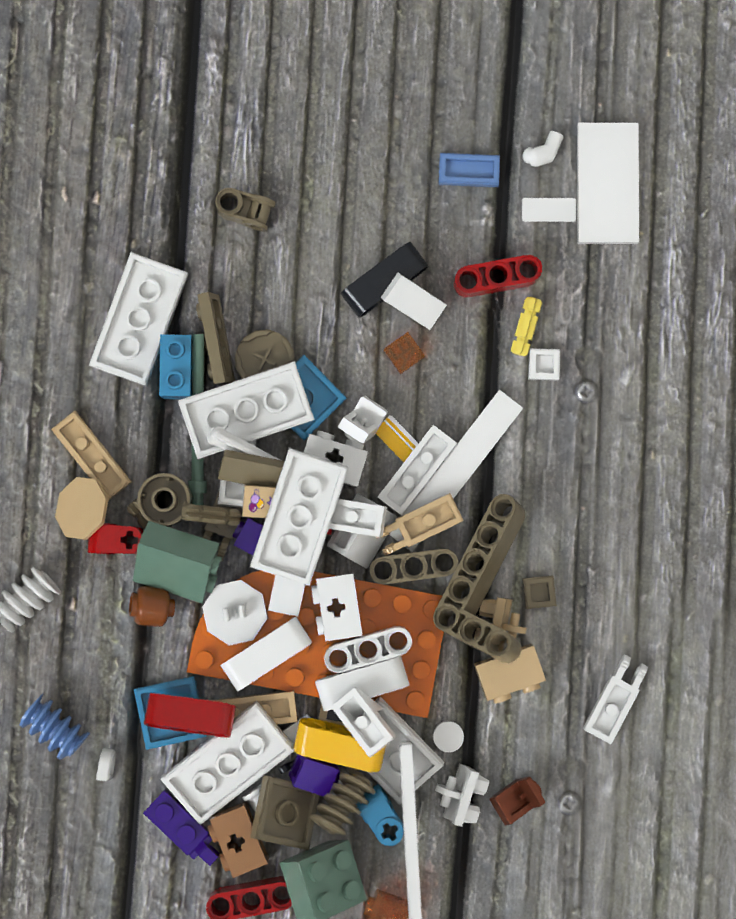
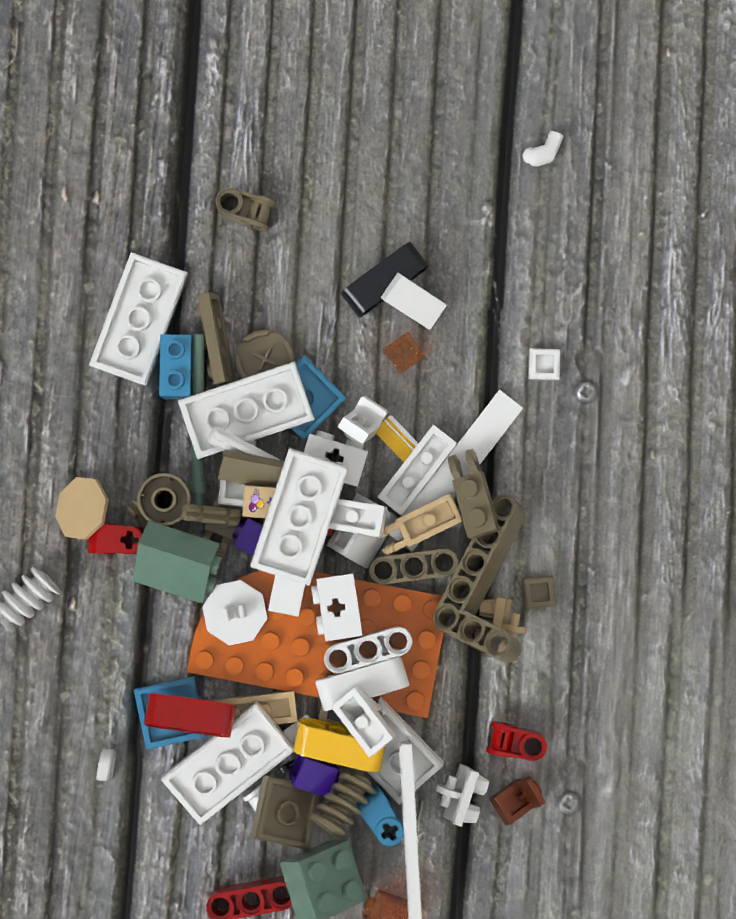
(53, 728): medium blue piece -> none
(91, 454): tan tile -> none
(151, 606): dark orange head -> none
(181, 827): dark purple hinge -> none
(252, 851): medium nougat brick -> none
(266, 654): white beam -> none
(448, 736): white tile -> none
(469, 170): medium blue tile -> none
(473, 497): none -> dark tan hinge
(502, 678): tan brick -> none
(508, 266): red beam -> none
(514, 742): none -> red piece
(526, 326): light yellow axle -> none
(548, 209): white sticker -> none
(607, 183): white tile -> none
(614, 702): white hinge -> none

